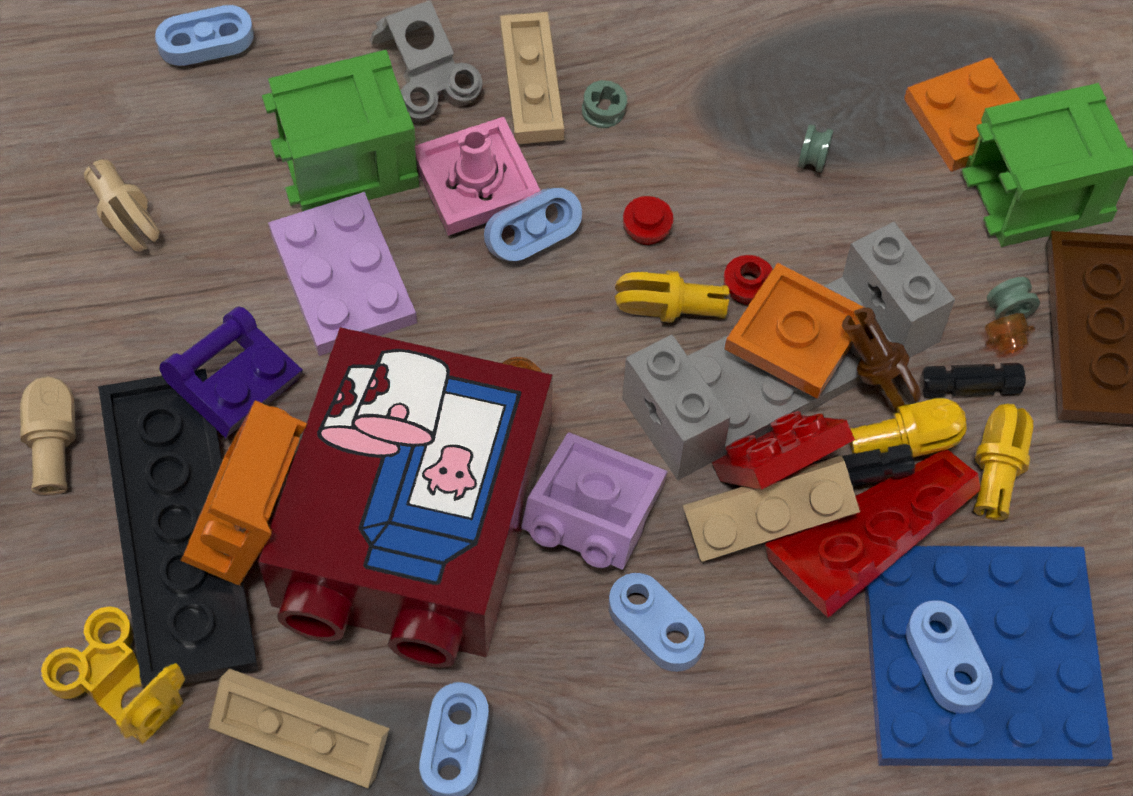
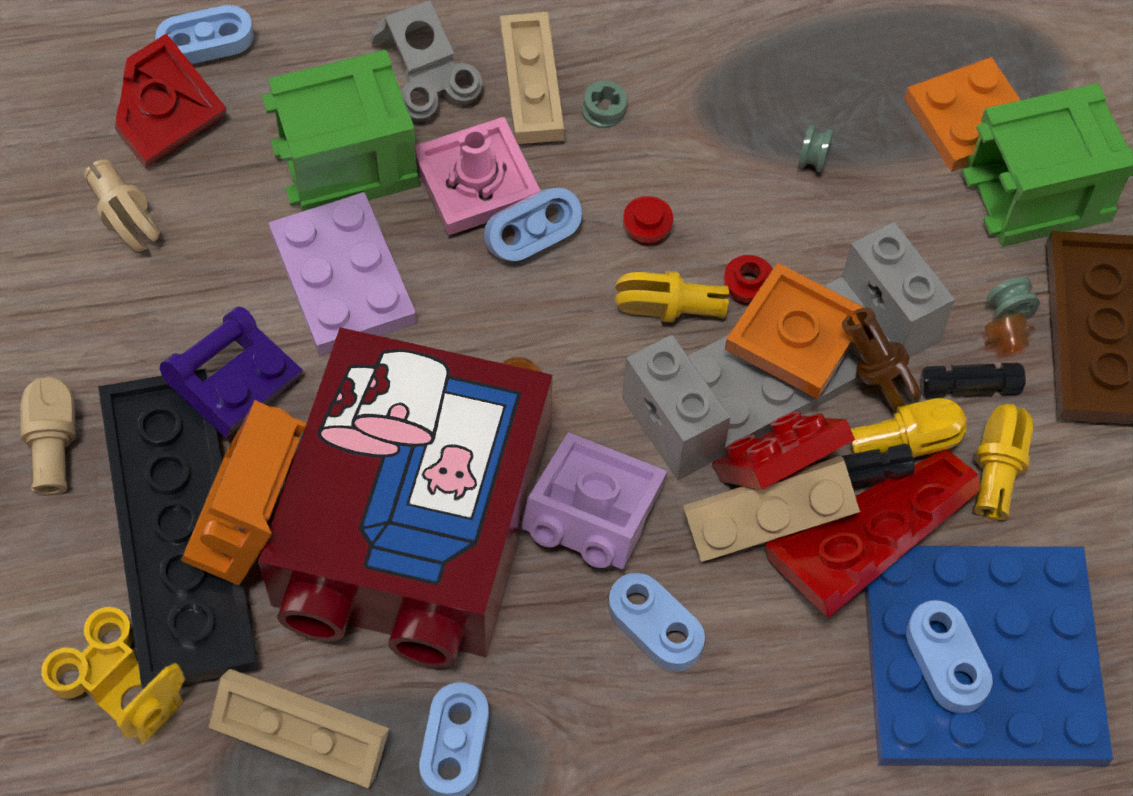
(163, 101): none -> red plate

